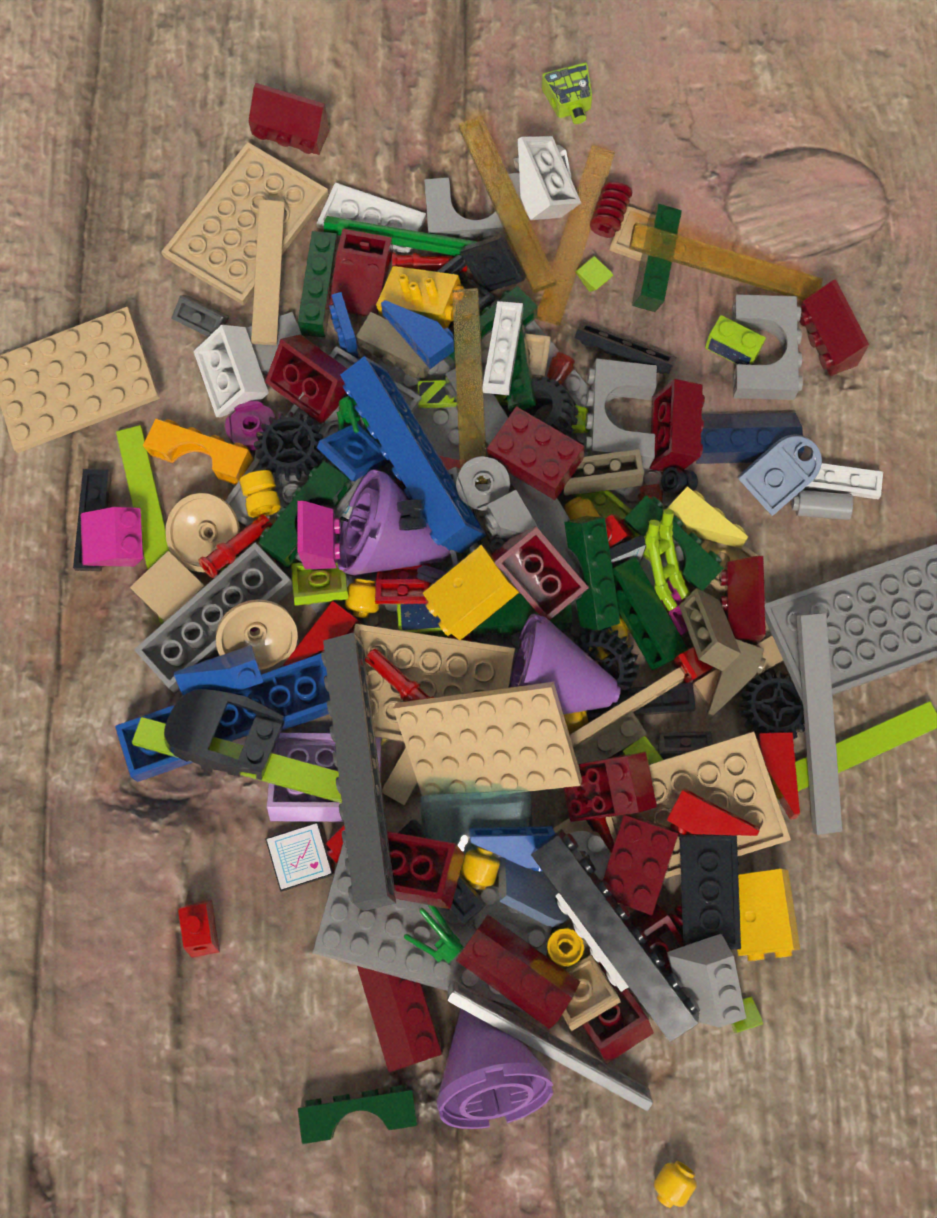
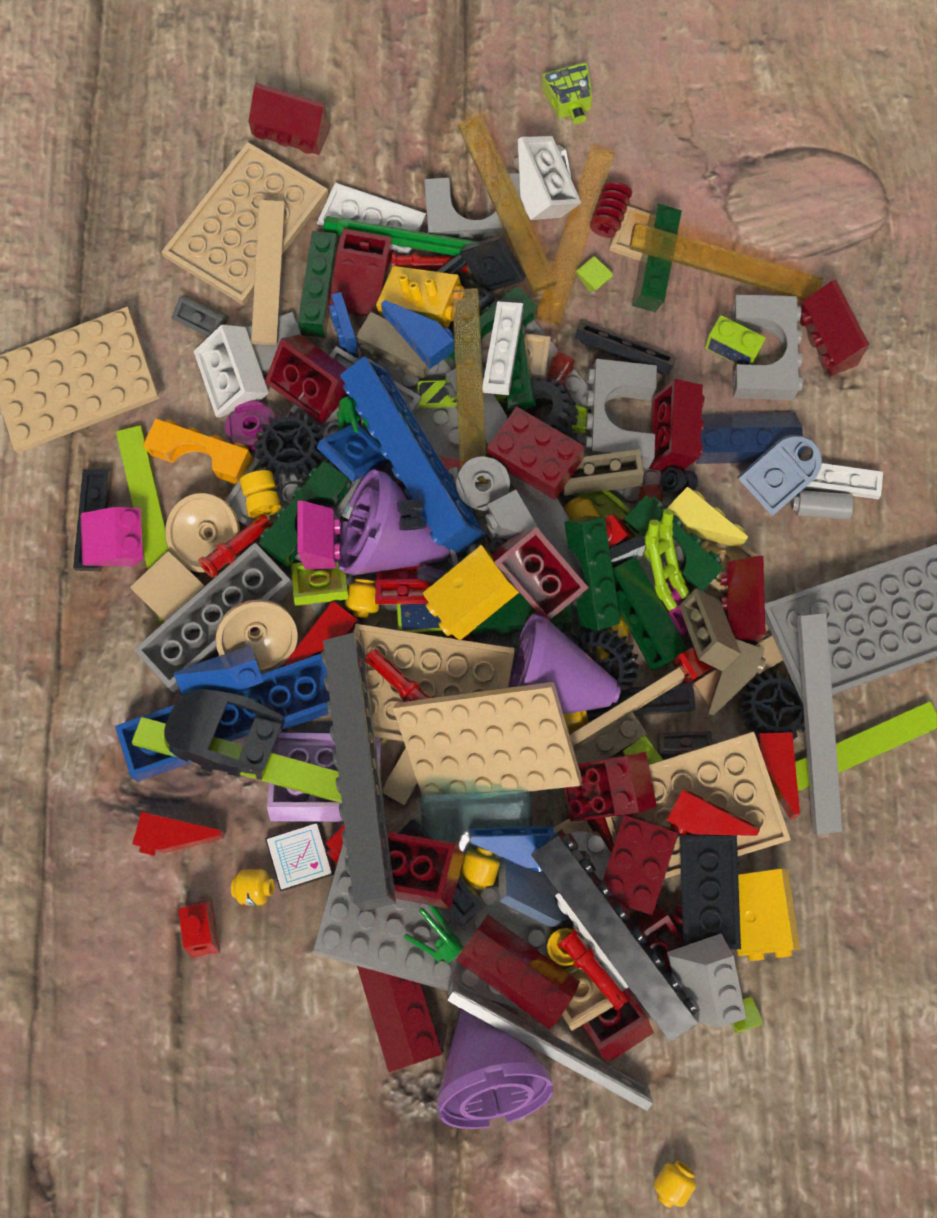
(169, 835): none -> red slope
(252, 887): none -> yellow head
(320, 1120): dark green arch -> none
(584, 958): none -> red pin

